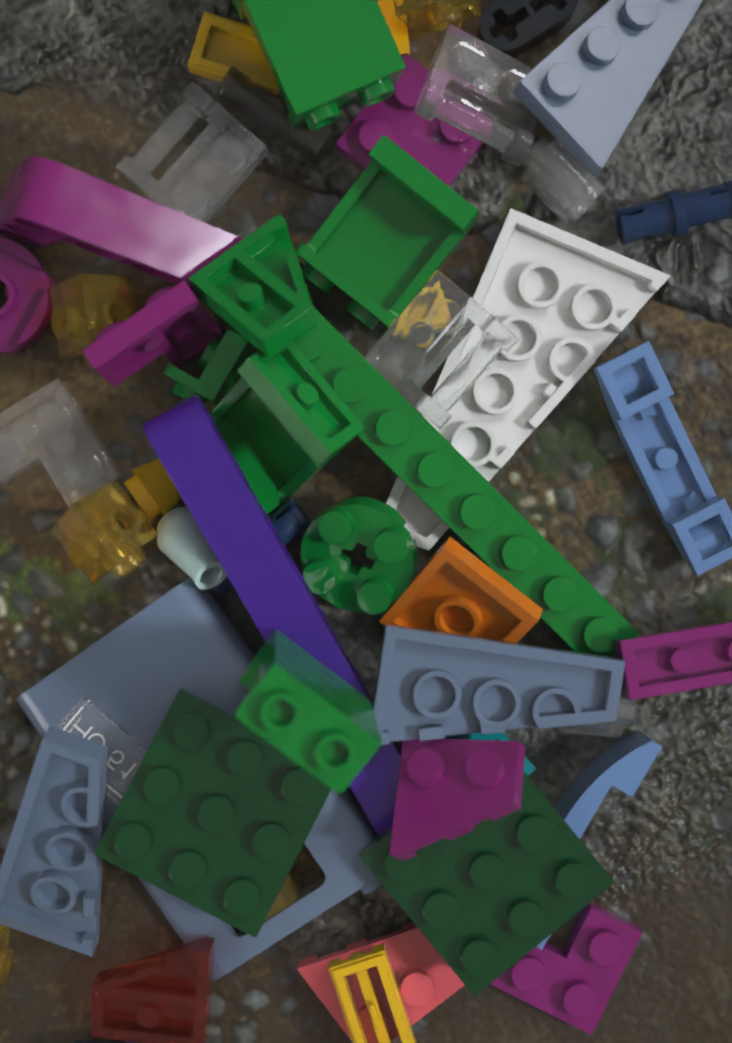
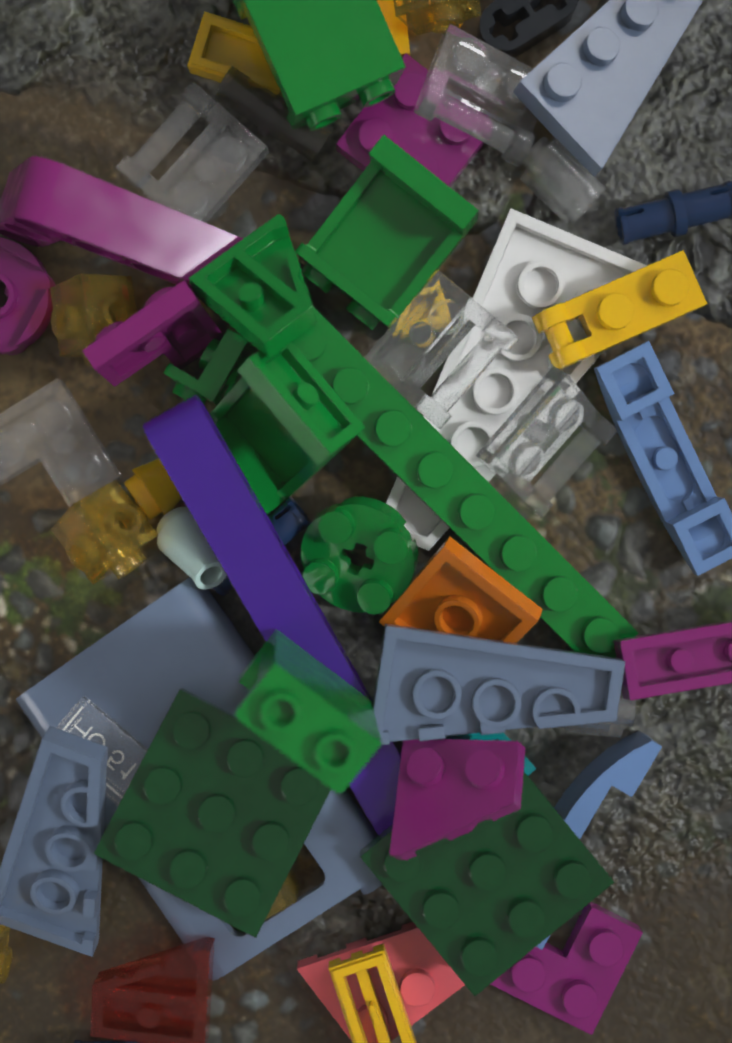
(536, 434): none -> clear plate
(621, 309): none -> yellow plate

